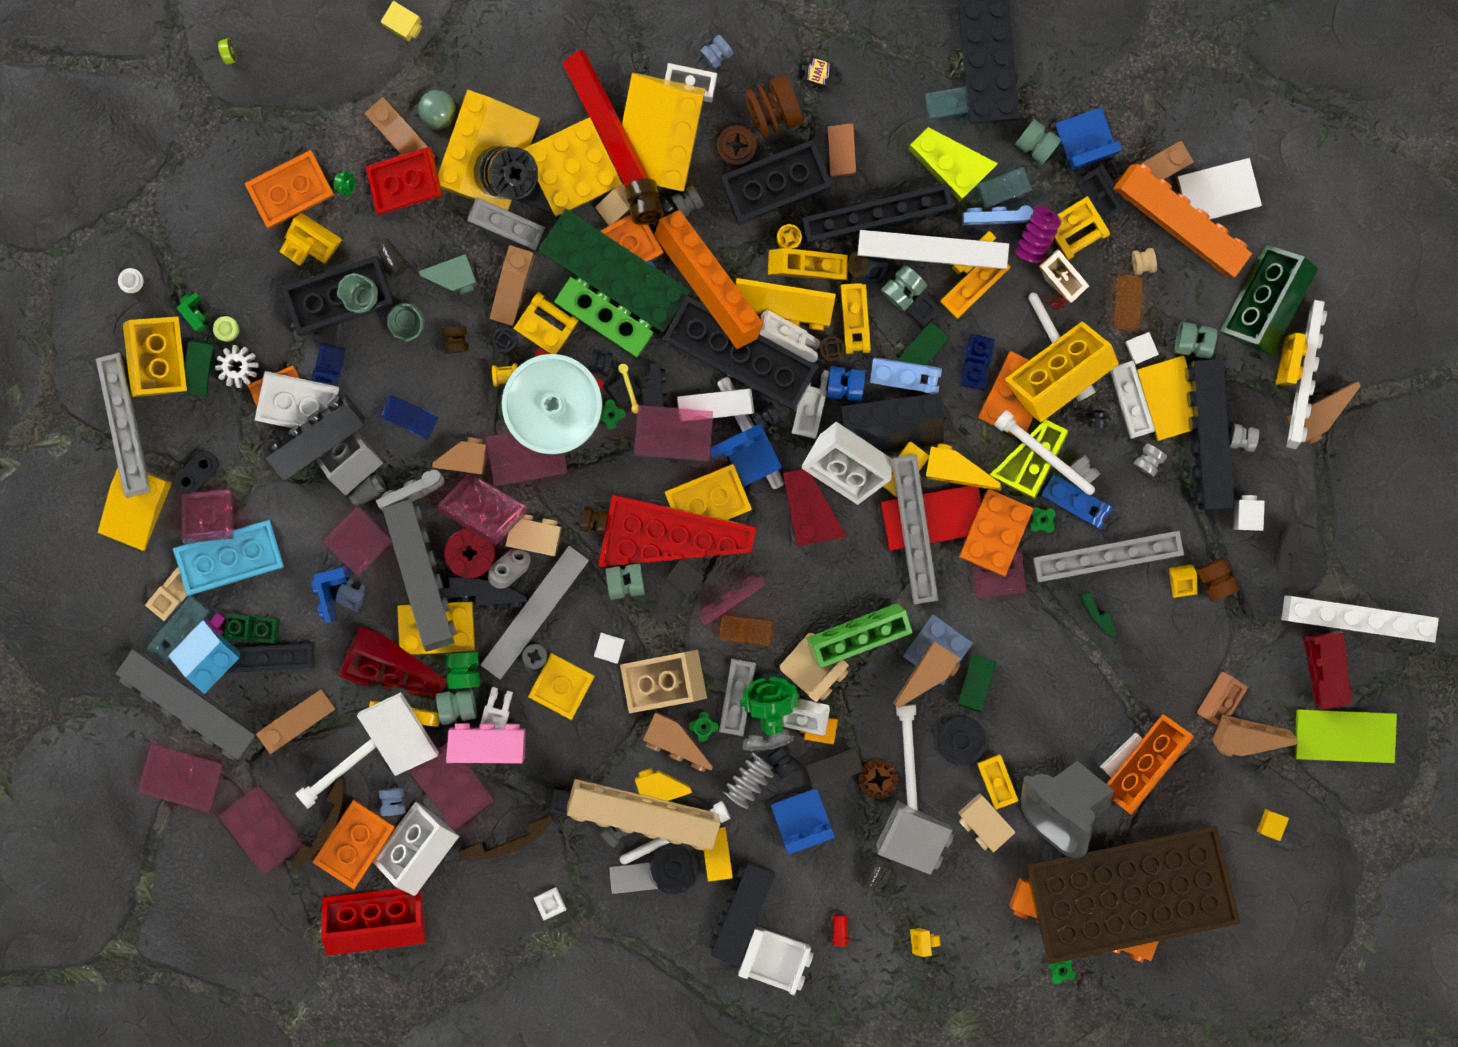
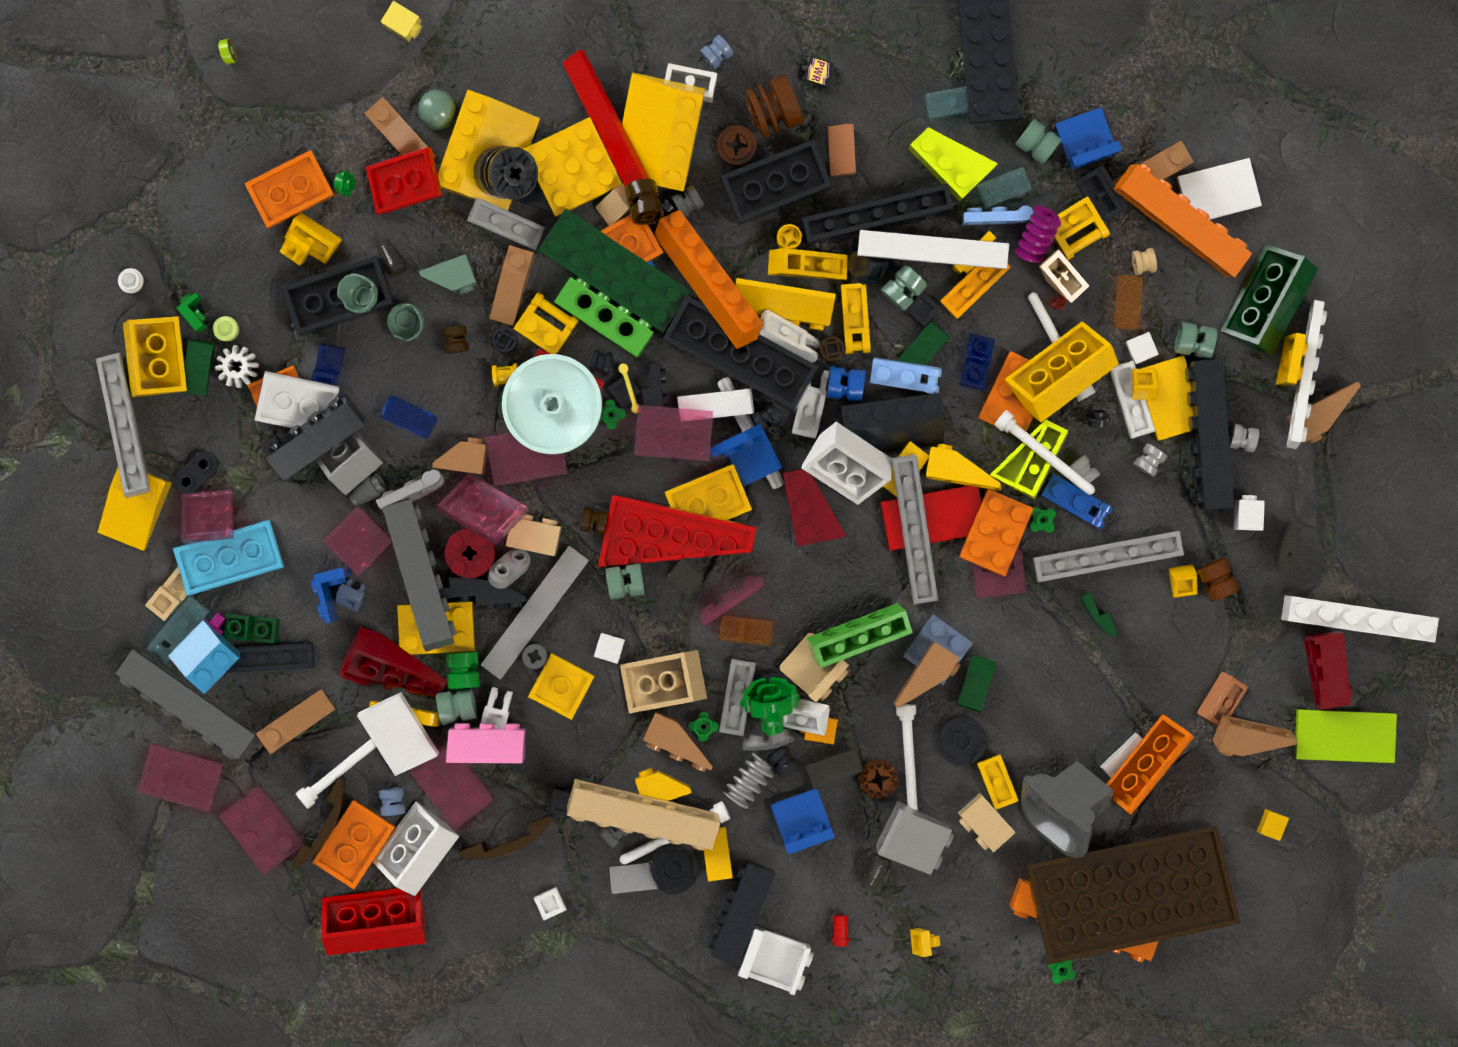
(1144, 384): none -> yellow slope

